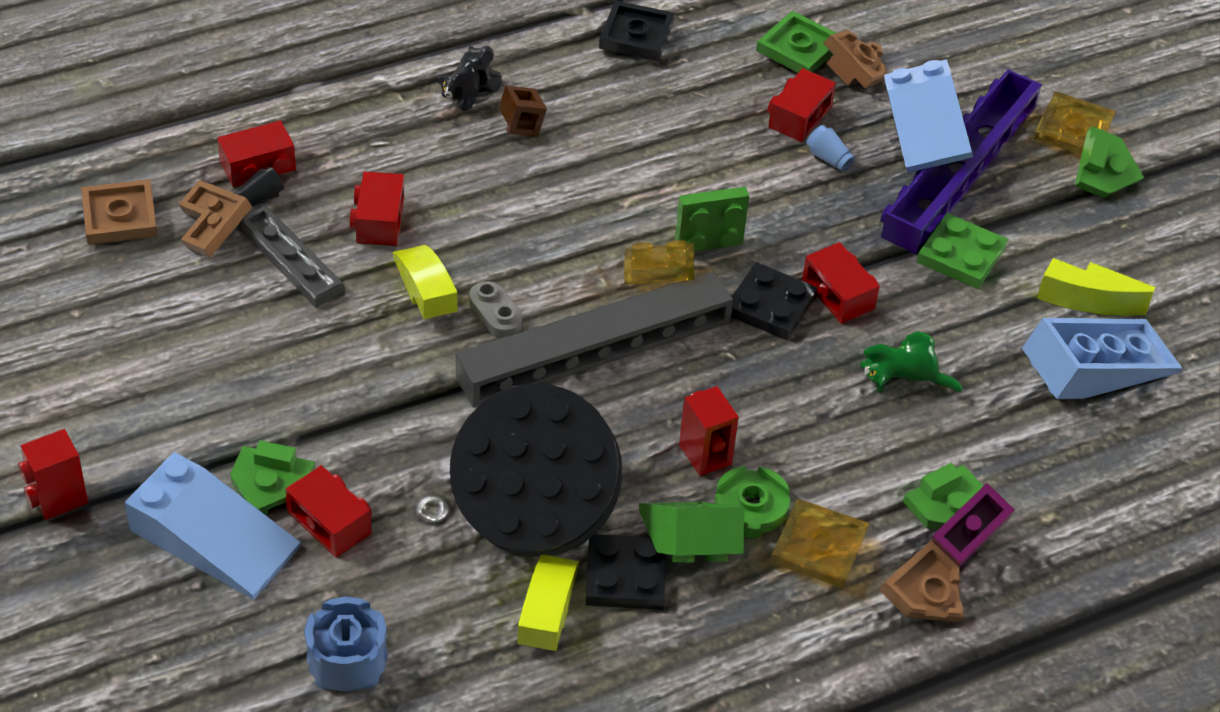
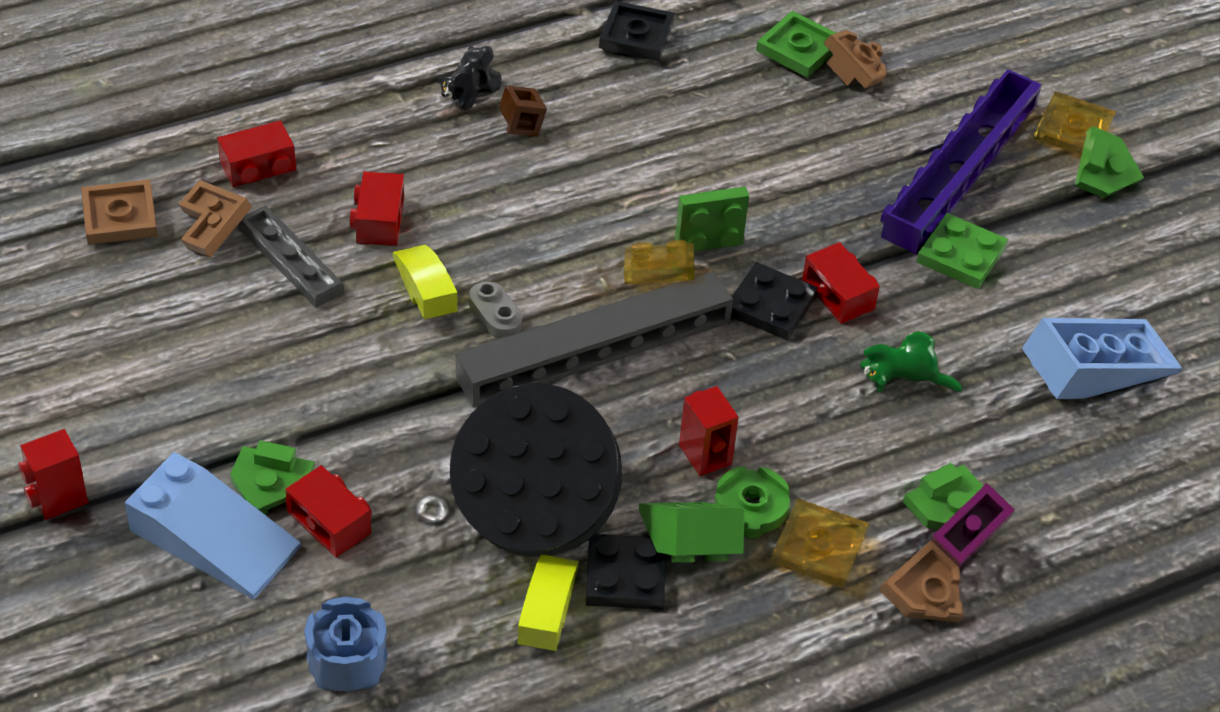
(261, 186): black cone -> none
(801, 104): red brick -> none
(830, 148): light blue cone -> none
(927, 115): light blue slope -> none
(1094, 290): neon yellow slope -> none

